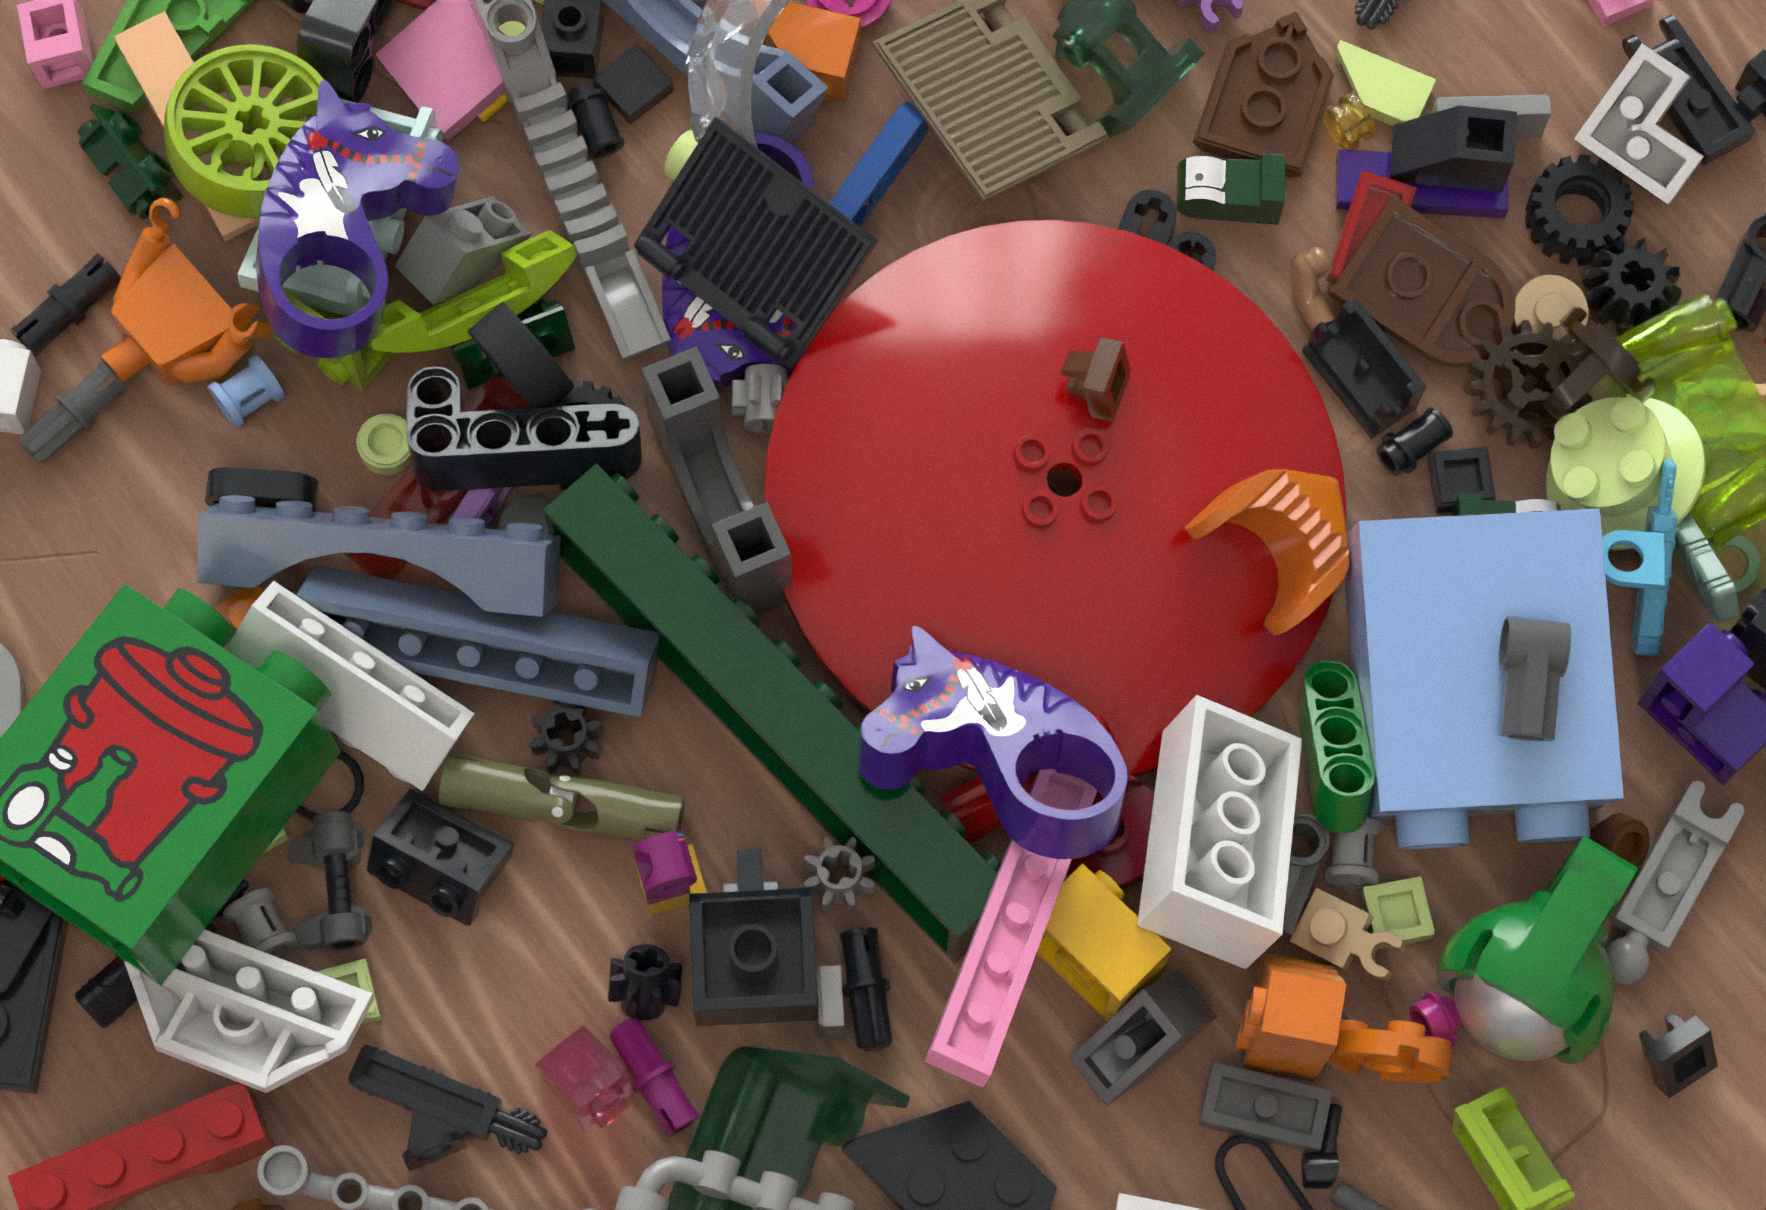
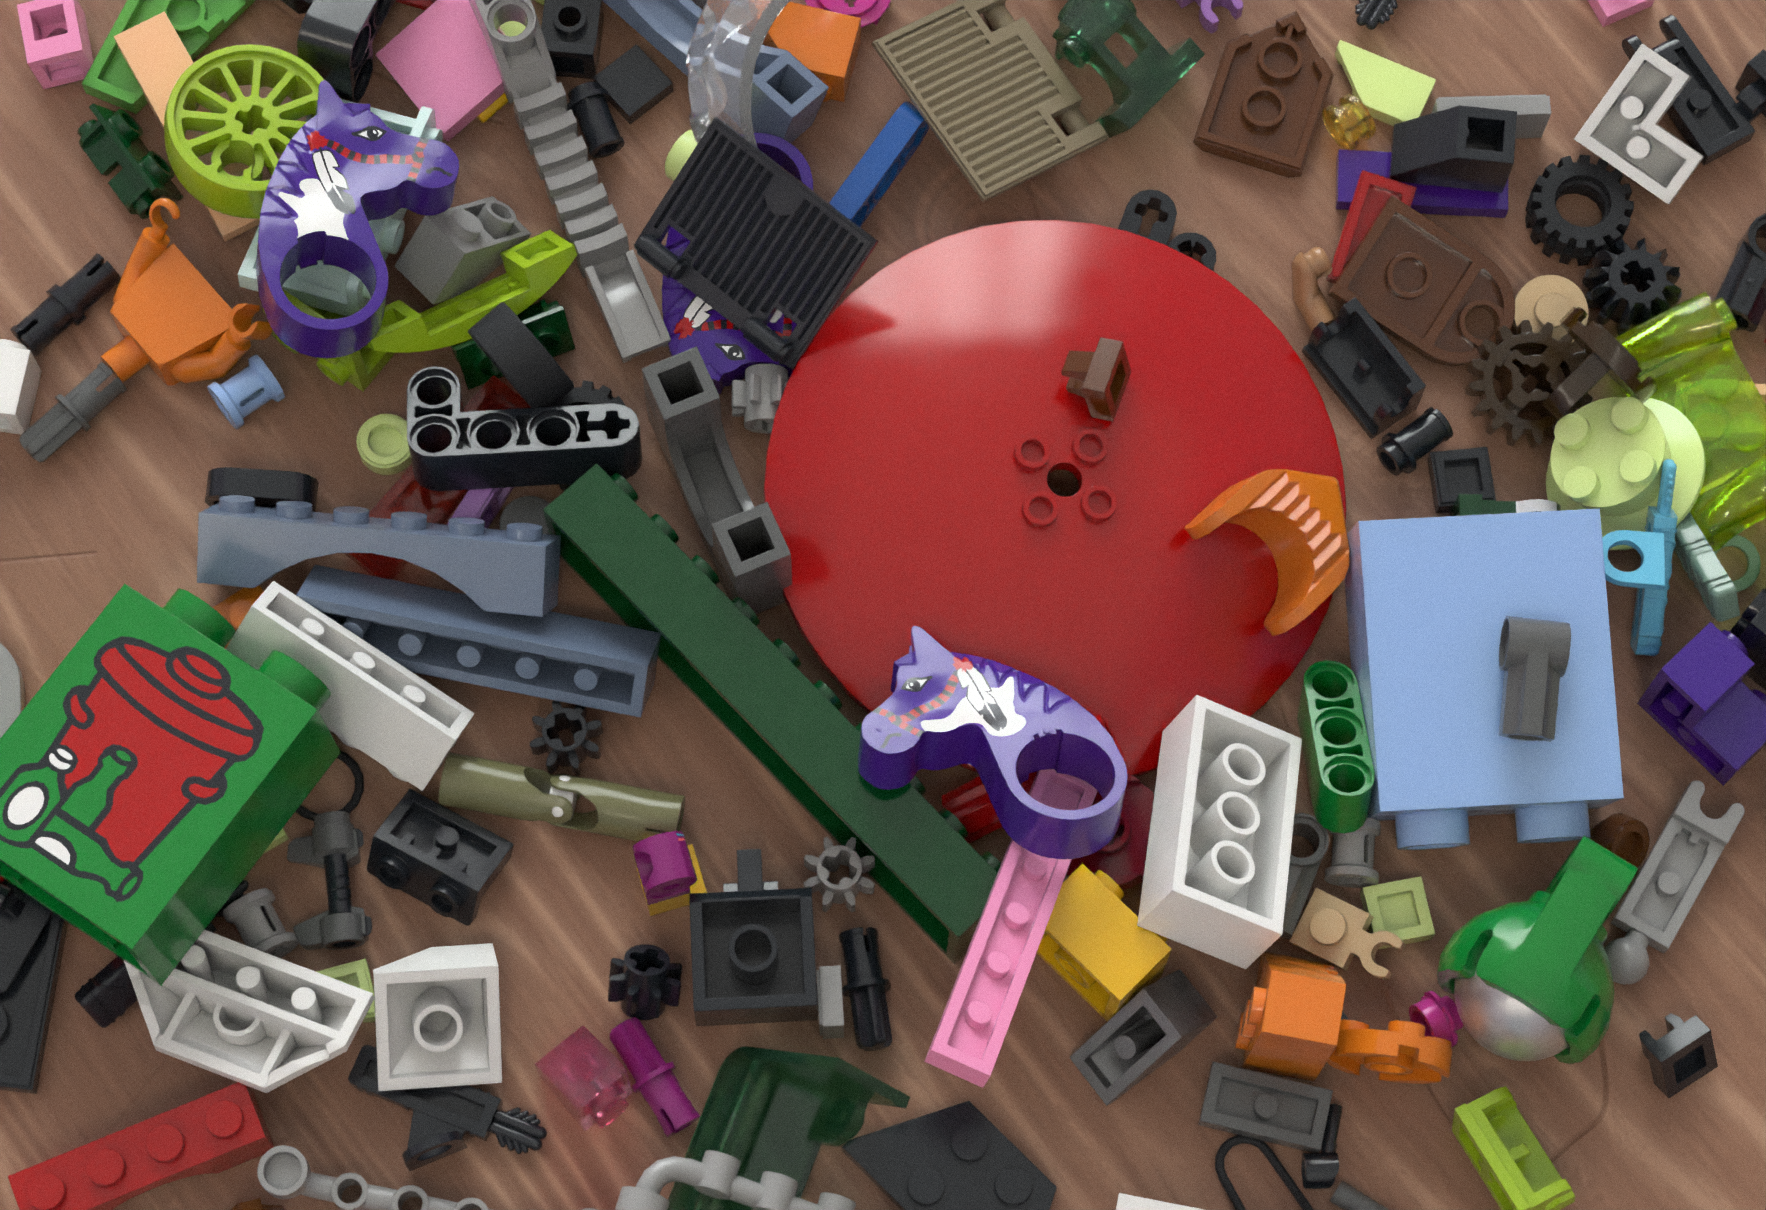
(438, 1019): none -> white slope
(1232, 188): dark green leg -> none

